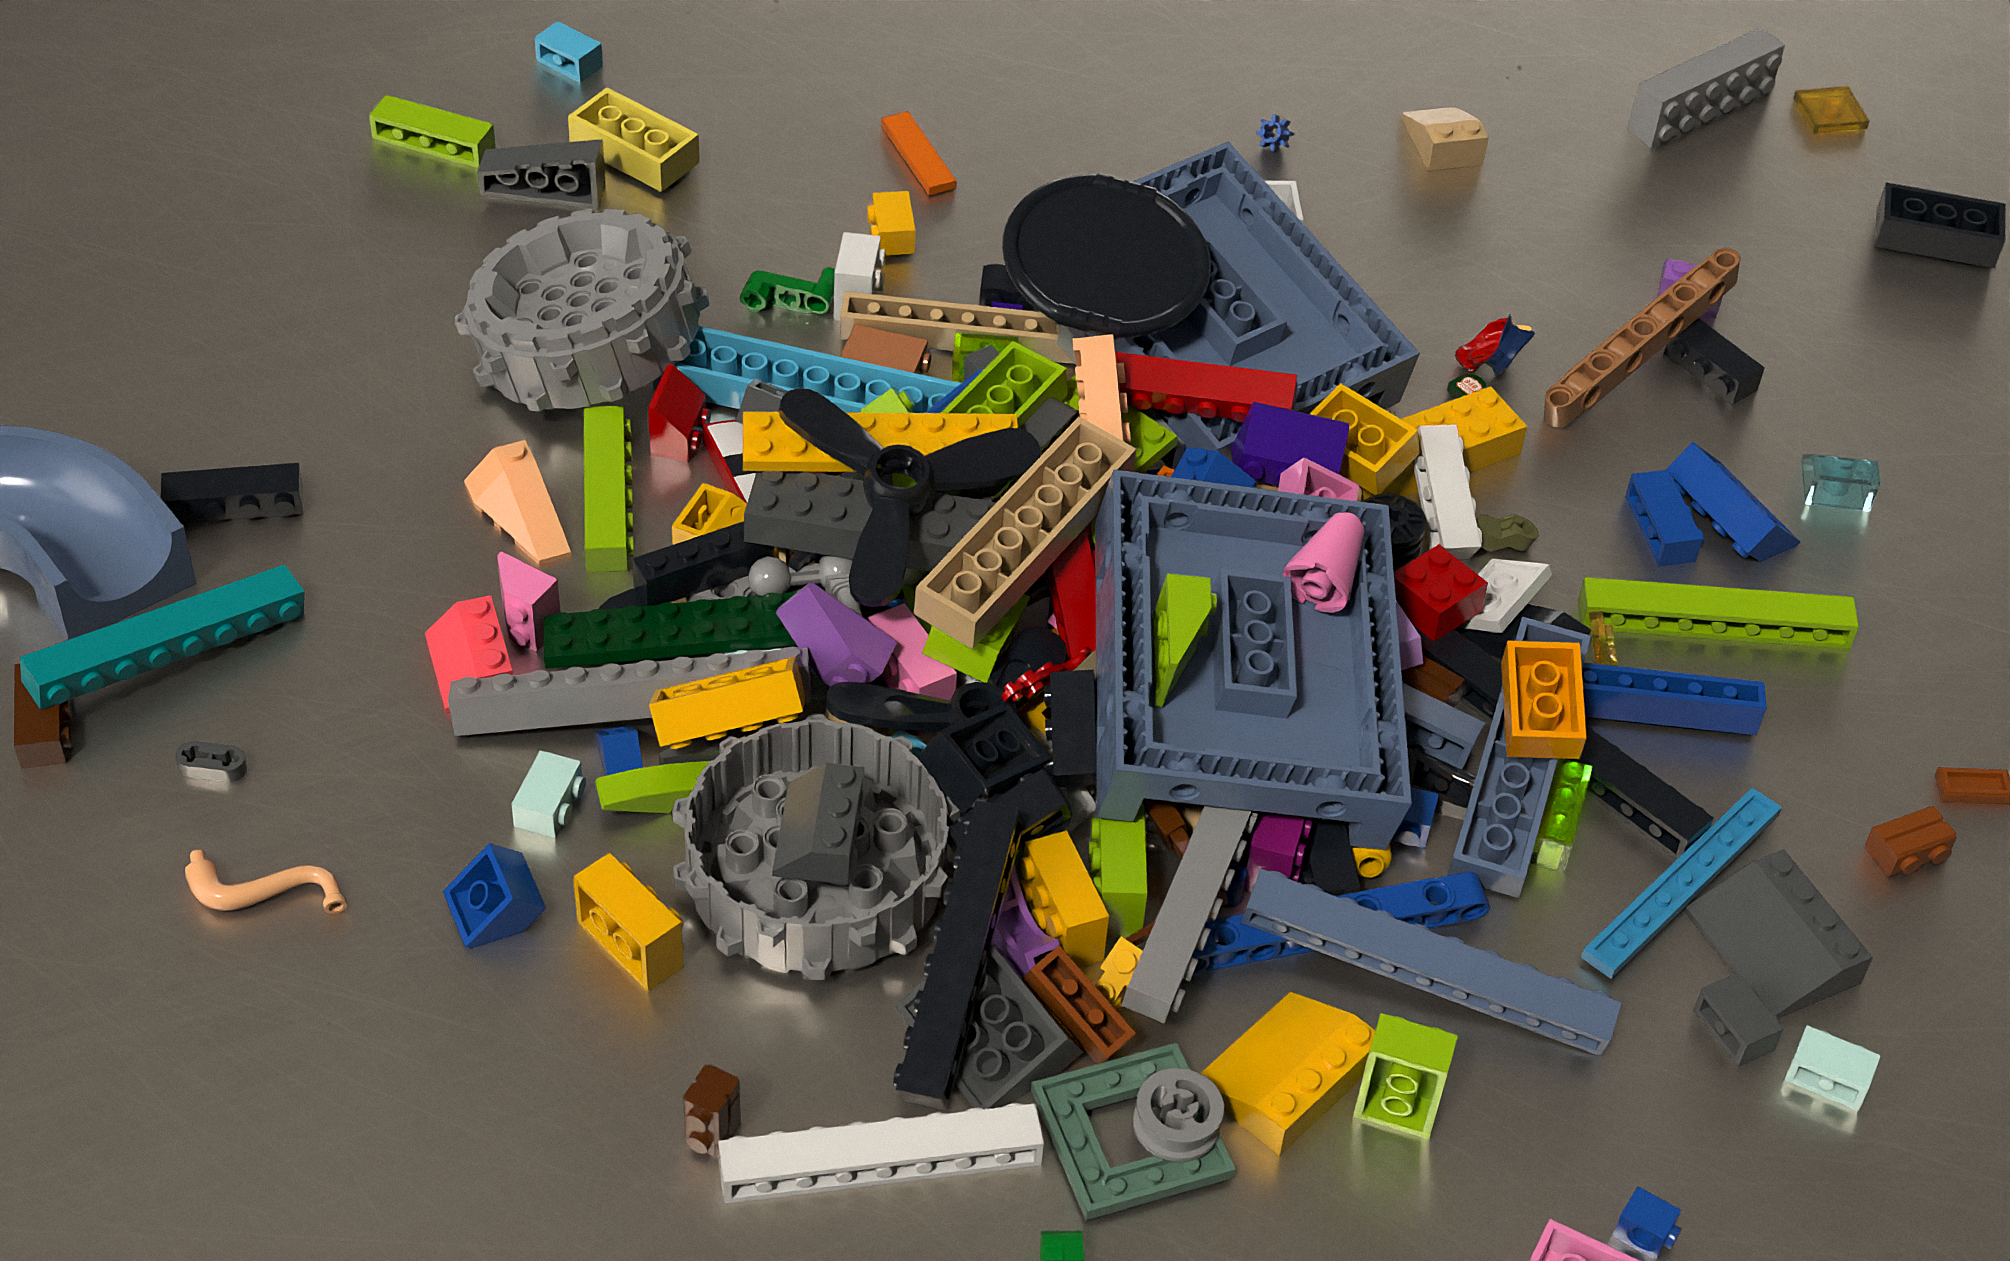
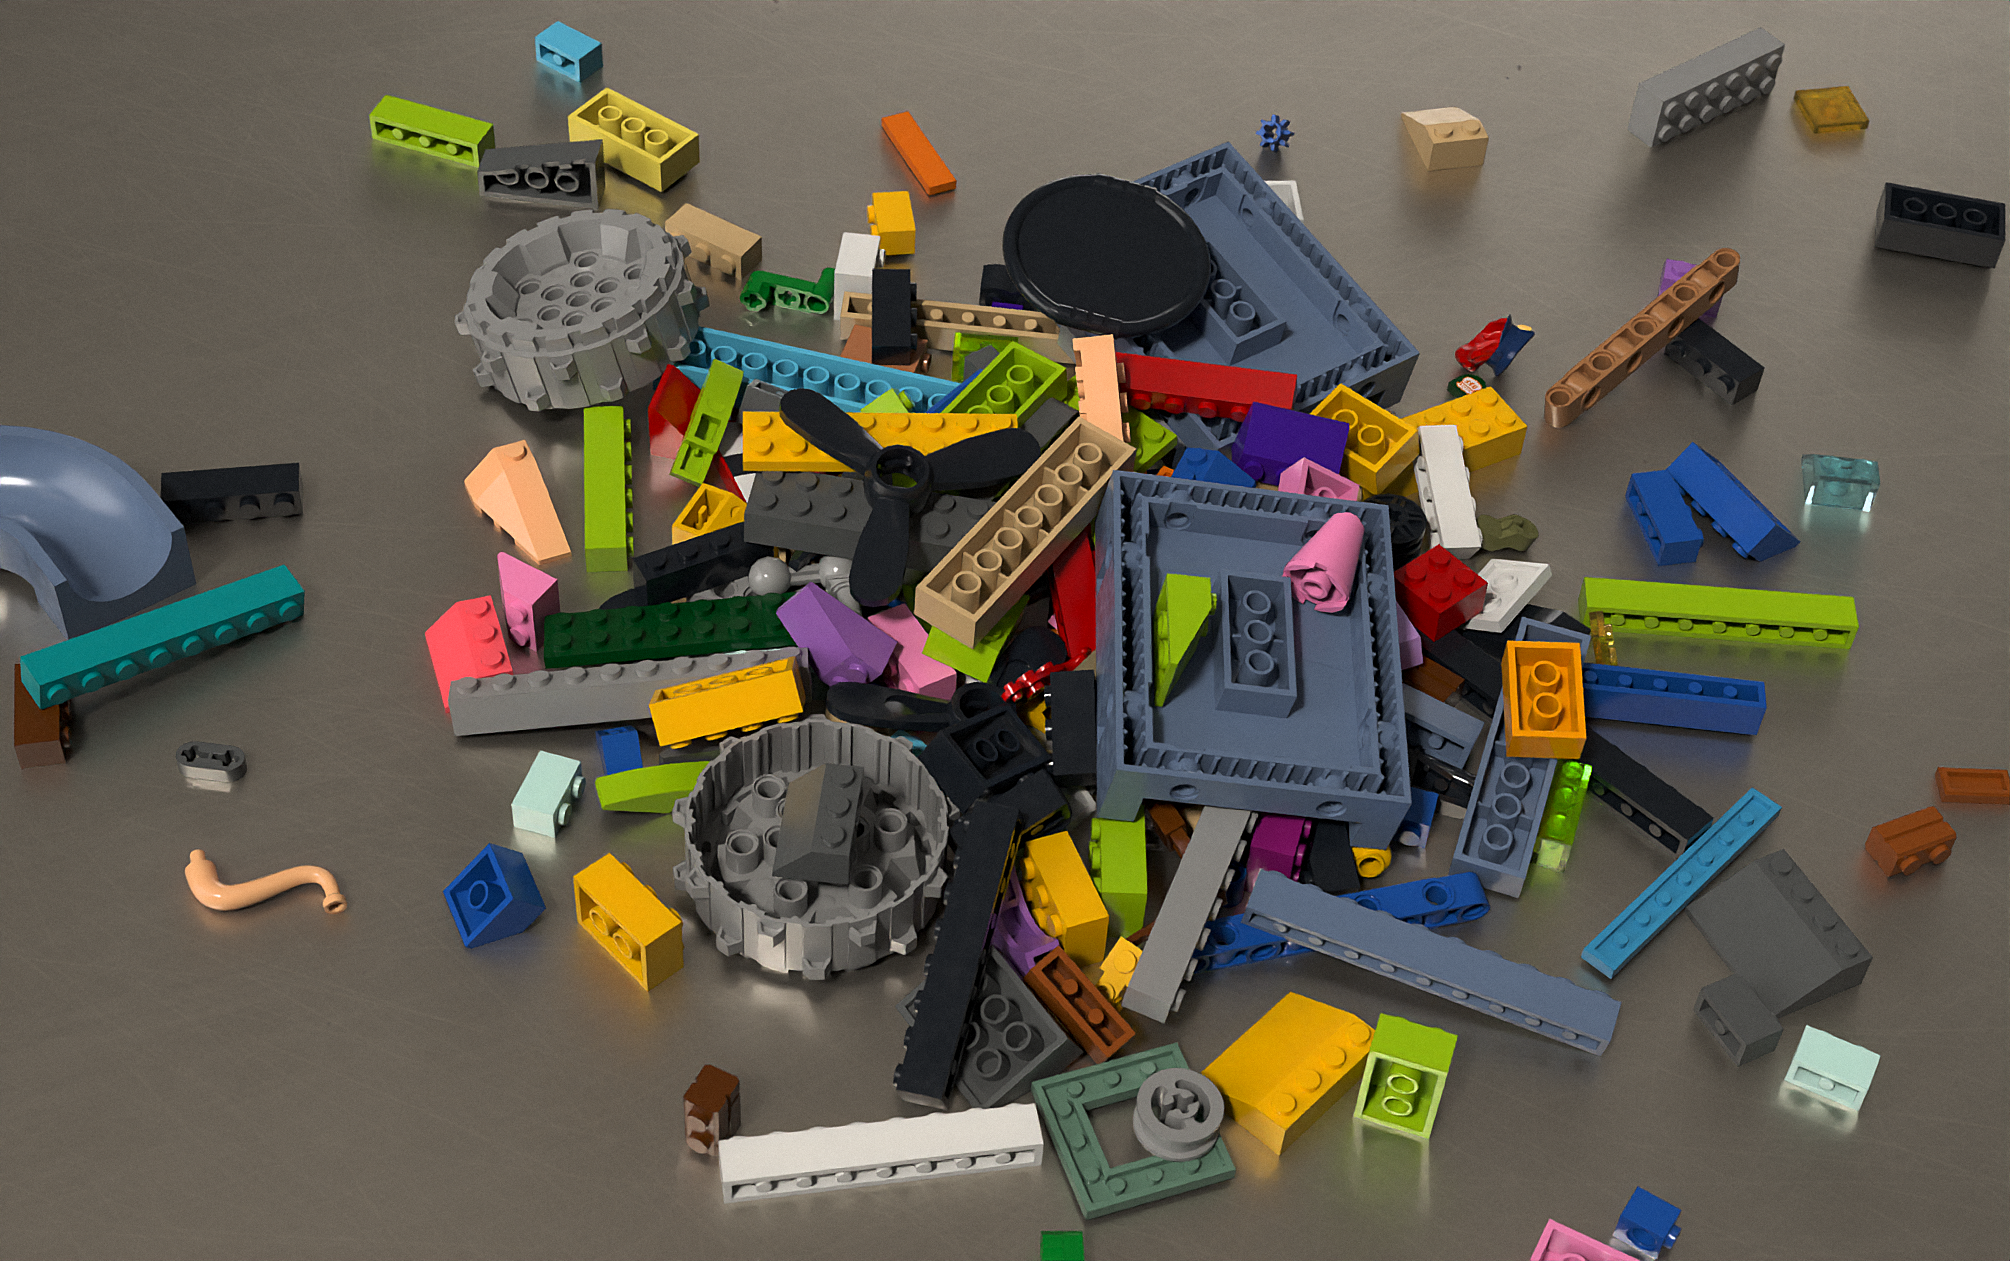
(707, 423): none -> lime slope
(716, 241): none -> tan brick
(893, 317): none -> black brick

